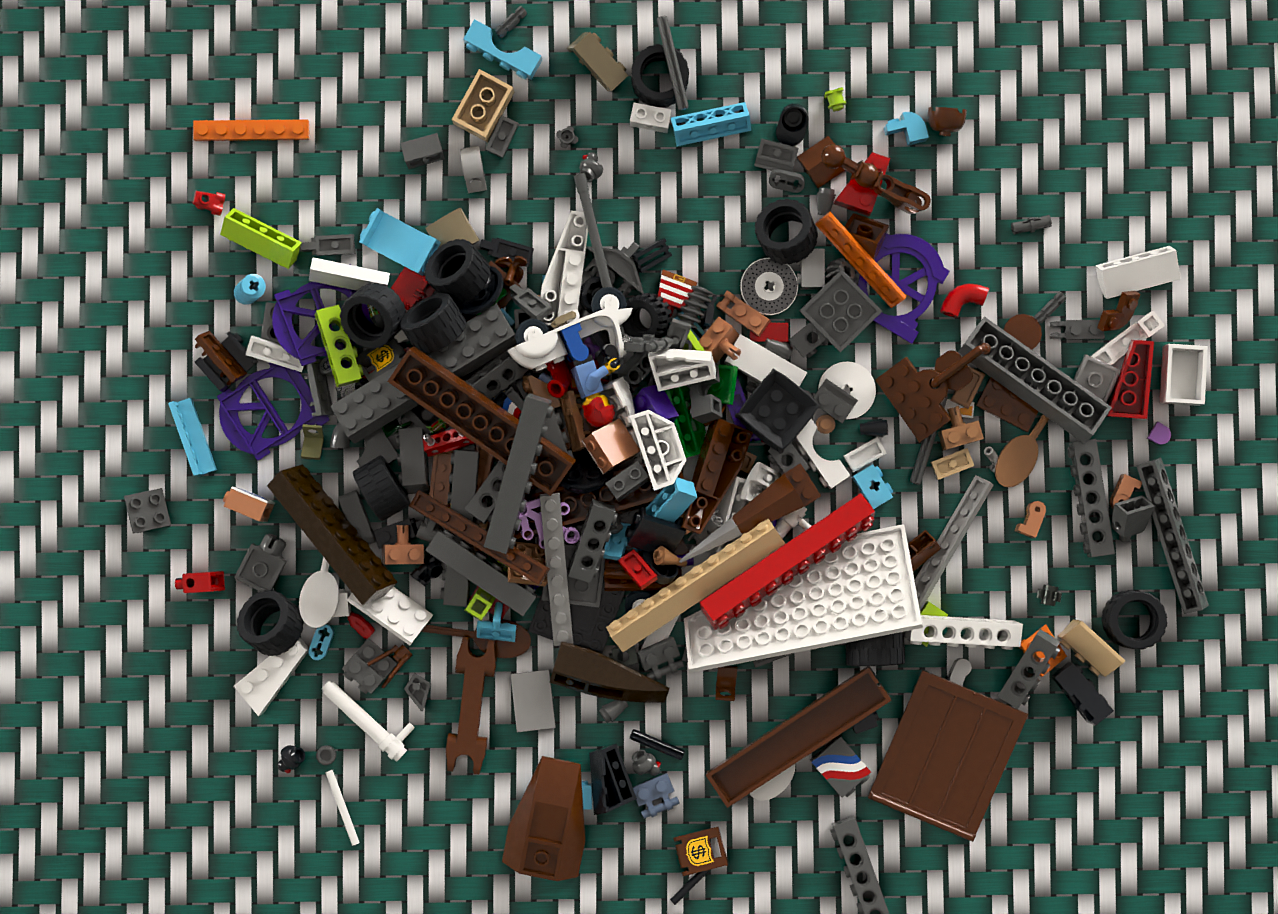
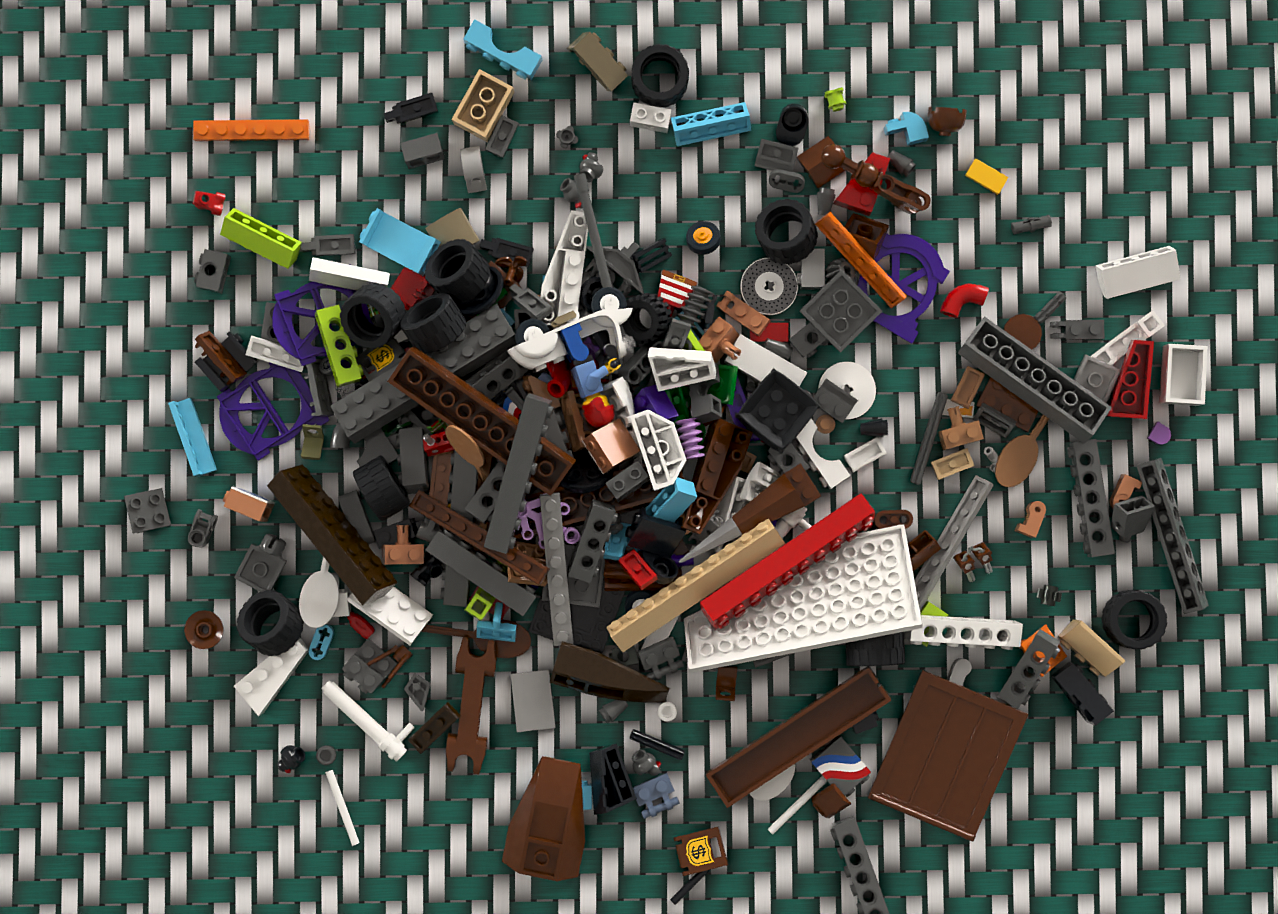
(194, 629): none -> reddish brown dish
(201, 582): red torso -> none
(202, 527): none -> dark grey piece
(216, 281): none -> dark grey brick
(249, 289): medium azure piece -> none
(412, 109): none -> black hinge
(434, 728): none -> dark brown tile
(467, 449): none -> medium nougat piece
(511, 22): dark grey axle -> none
(570, 192): none -> dark grey animal
(648, 343): dark grey plate -> none
(664, 557): medium nougat cone -> none
(667, 711): none -> white tile
(672, 62): dark grey axle -> none
(690, 438): none -> lavender piece
(703, 238): none -> black wheel
(797, 805): none -> white bar
(830, 801): none -> reddish brown piece
(862, 481): medium azure brick -> none
(893, 518): none -> reddish brown plate
(901, 163): none -> dark grey cone
(917, 395): reddish brown plate -> none
(966, 562): none -> piece
(986, 176): none -> yellow tile
(995, 418): none -> dark grey tile
(1122, 314): reddish brown plate -> none

